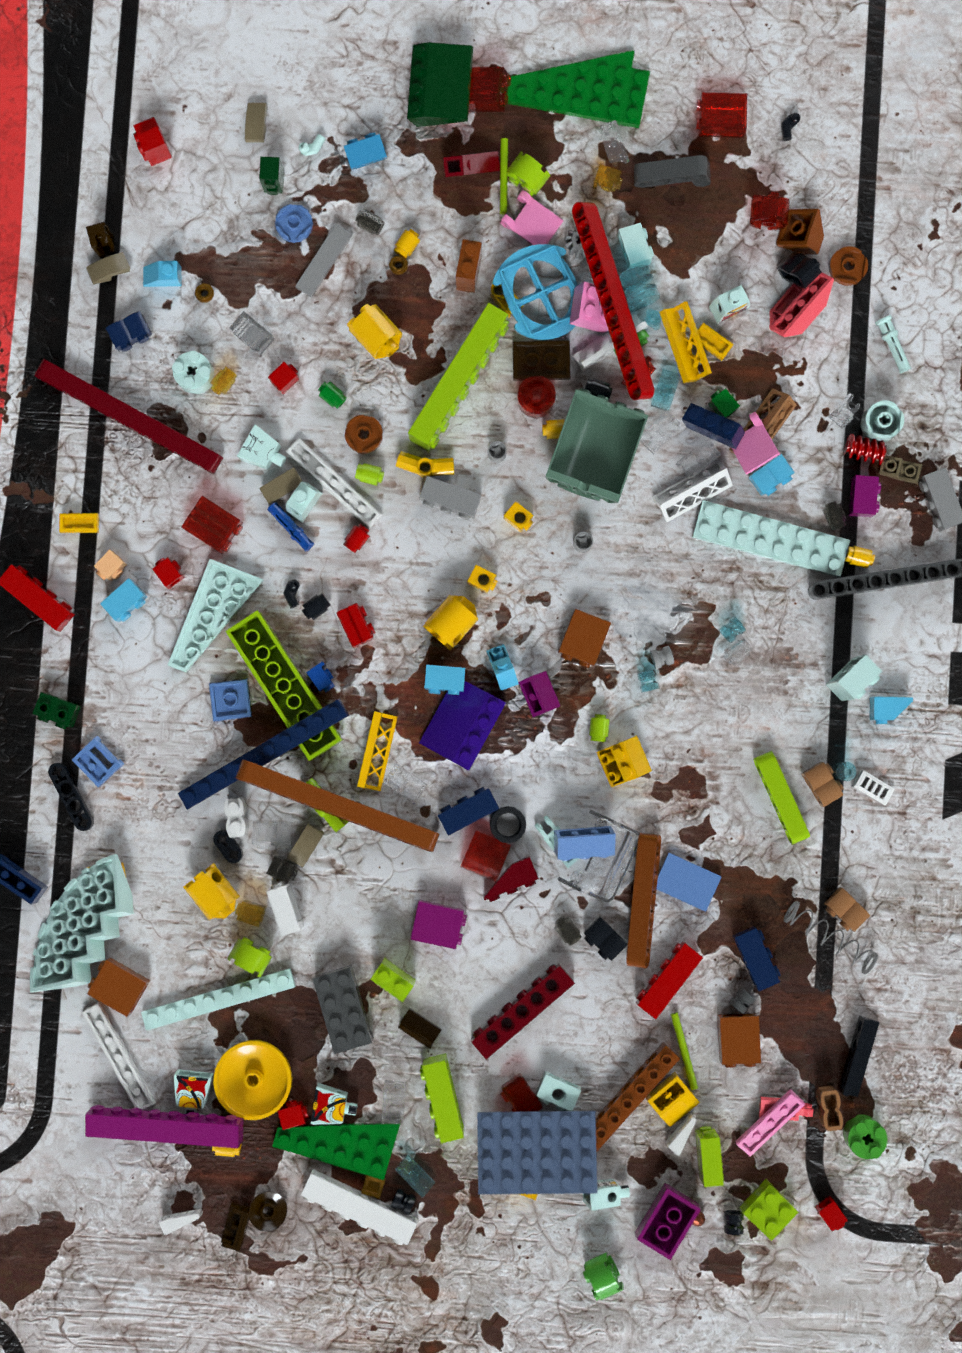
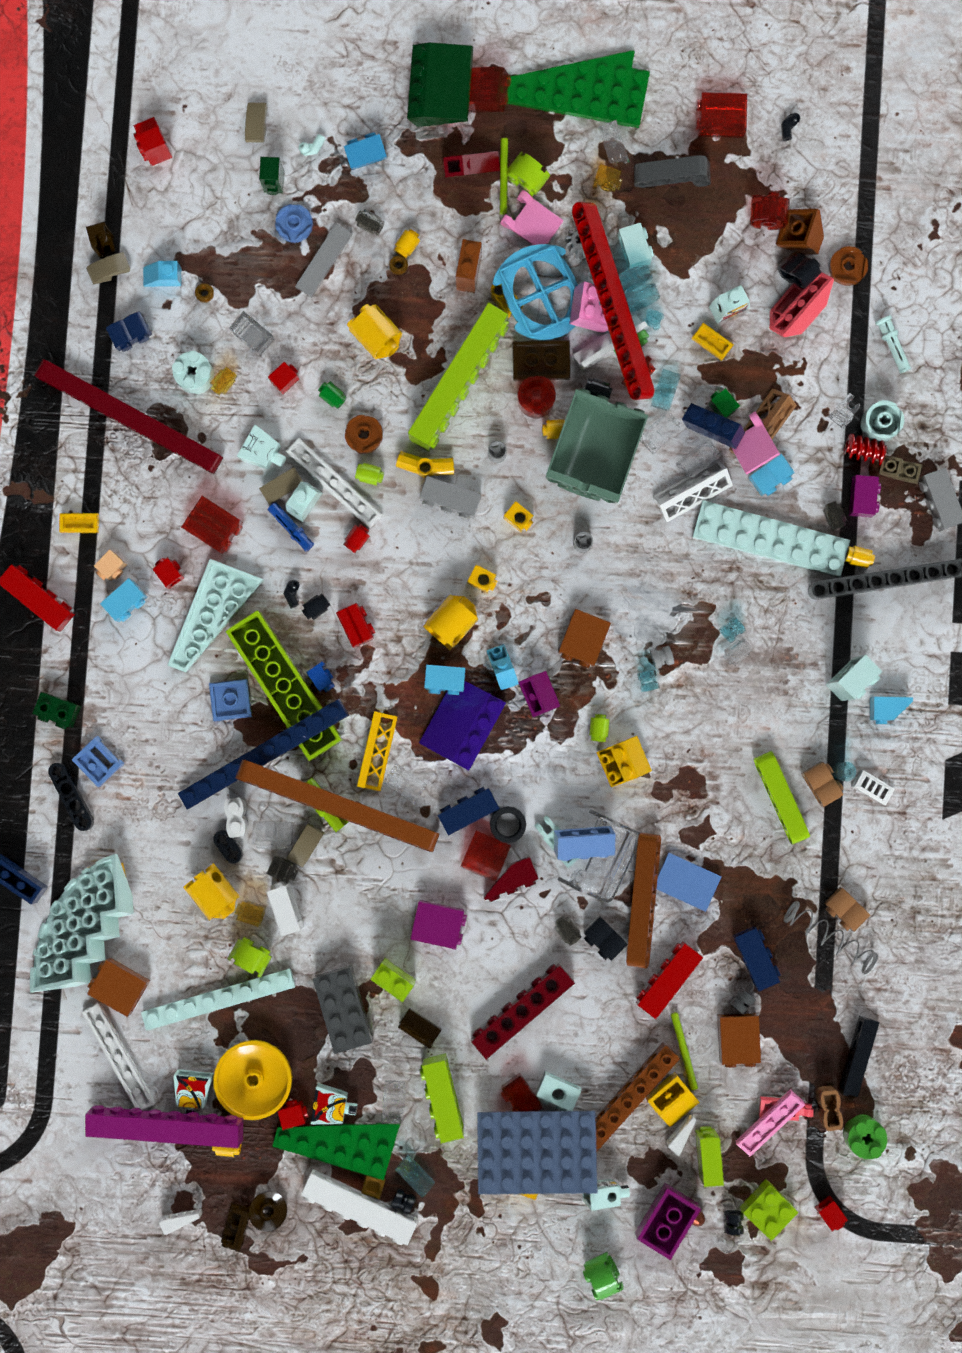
(682, 345): yellow fence -> none

